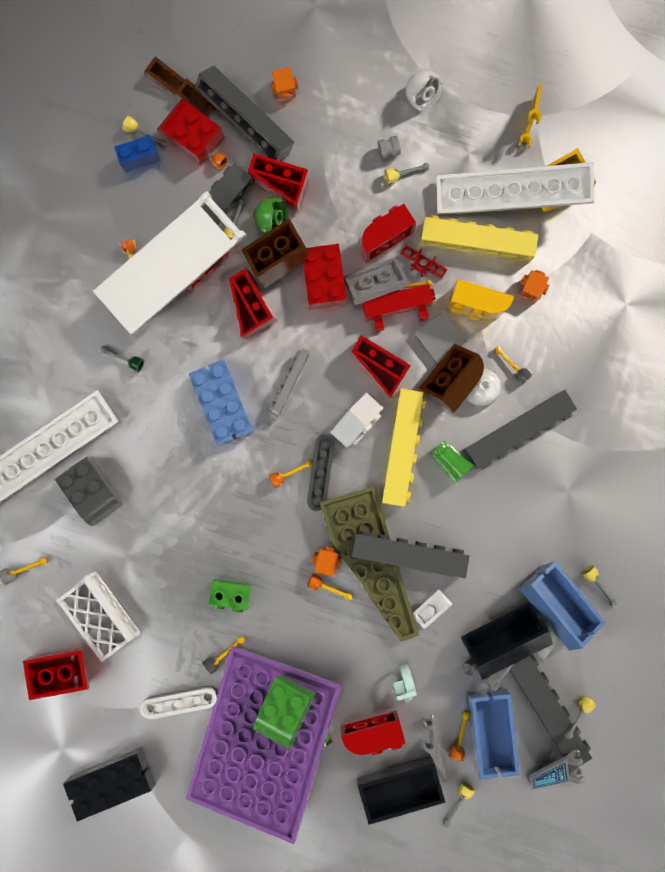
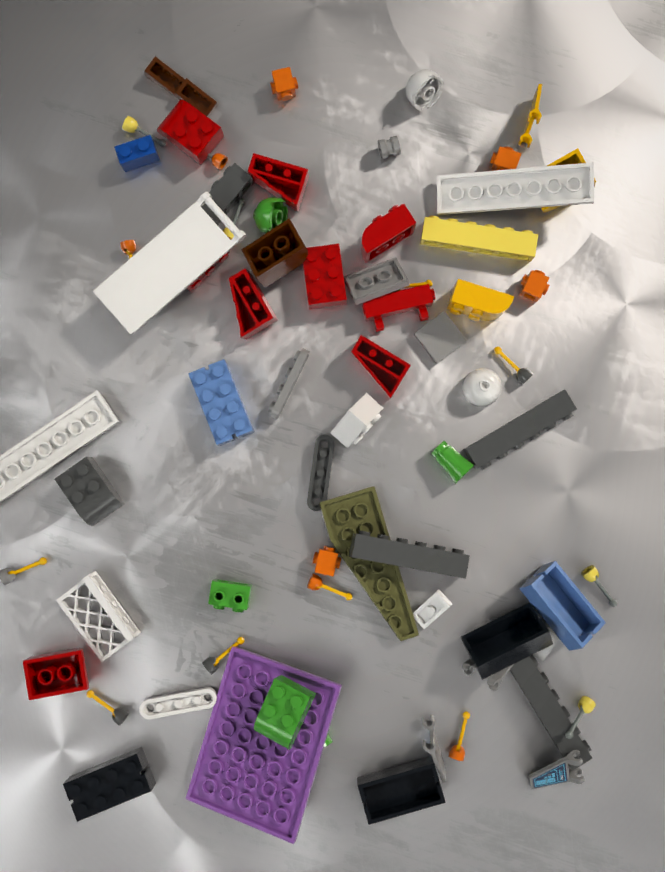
(118, 715): none -> hinge
(135, 363): hinge -> none
(244, 114): dark grey brick -> none
(278, 479): hinge -> none
(373, 734): red brick -> none
(393, 174): hinge -> none
(402, 447): light yellow brick -> none
(405, 689): light aqua piece -> none
(416, 261): red piece -> none
(453, 377): reddish brown brick -> none
(465, 792): hinge -> none
(493, 734): medium blue piece -> none
(505, 159): none -> orange brick

